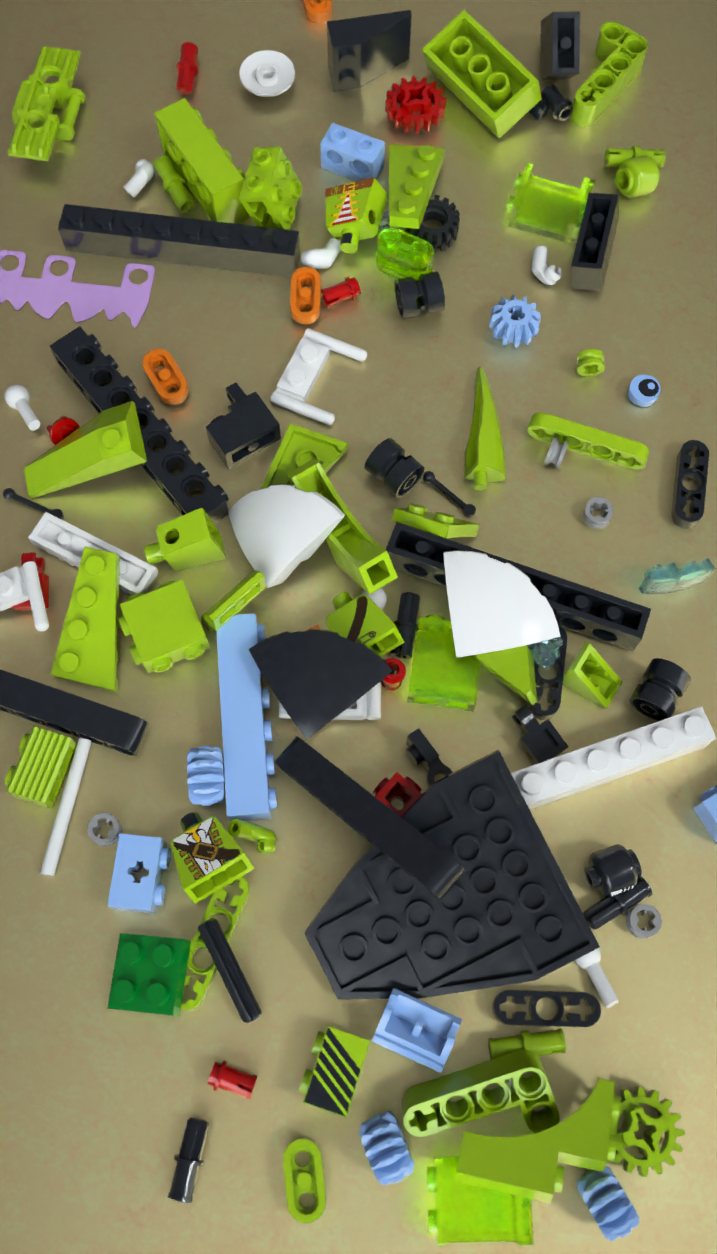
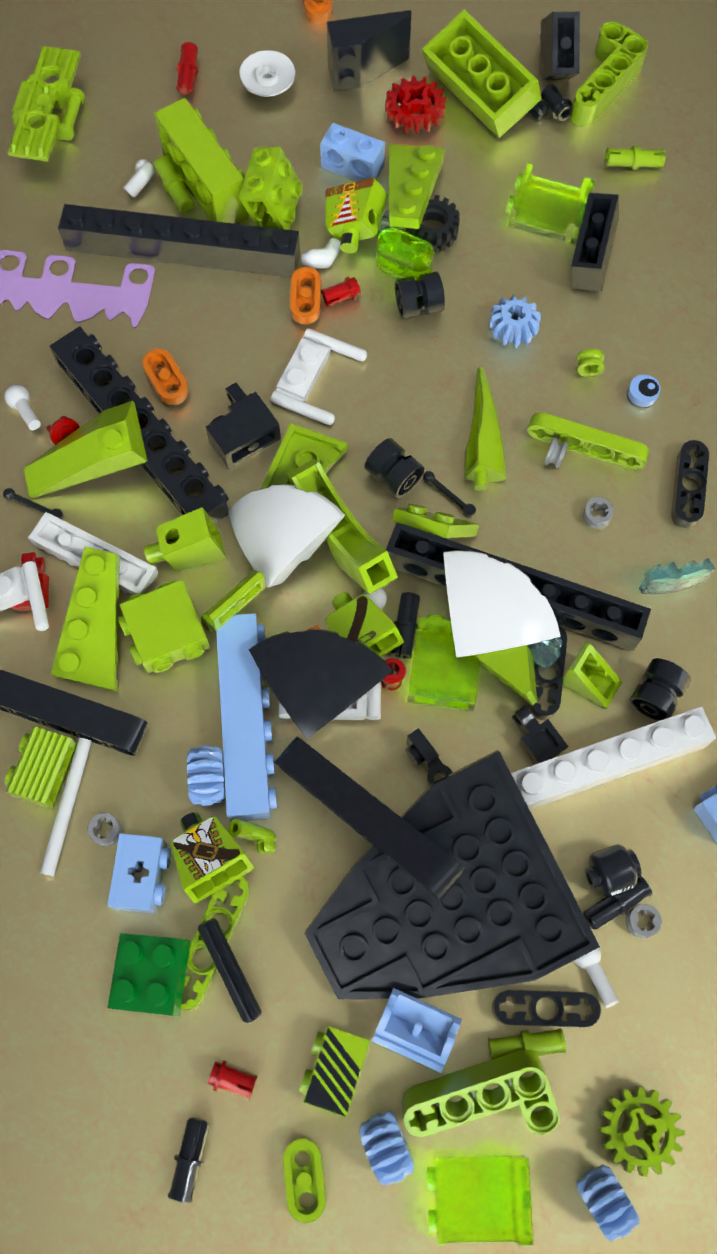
(397, 788): red brick -> none
(529, 1162): lime arch -> none
(546, 274): white arm -> none
(637, 176): lime head -> none

